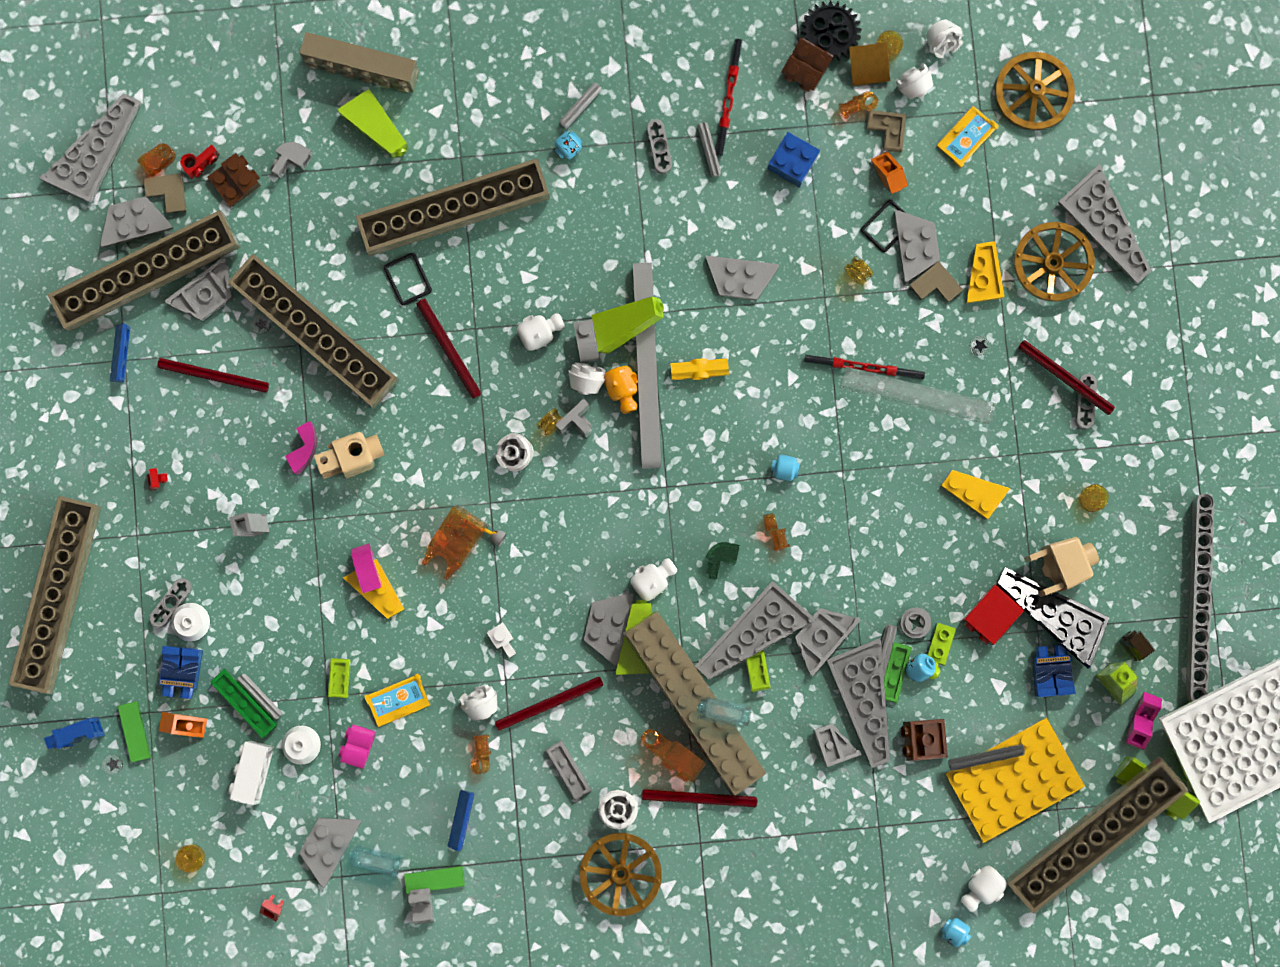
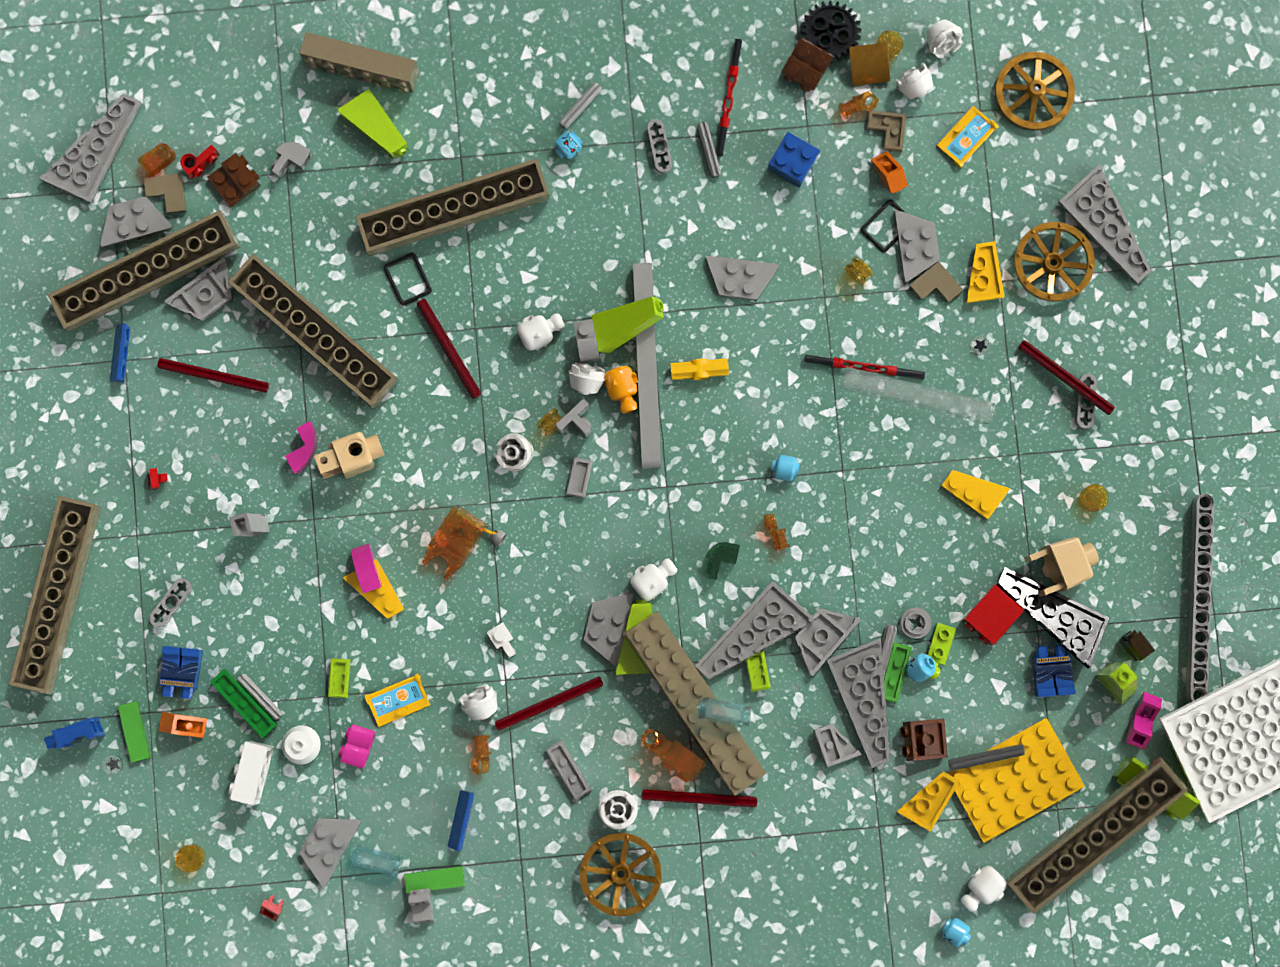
(190, 622): white cone -> none
(579, 477): none -> light grey tile
(930, 801): none -> yellow wing

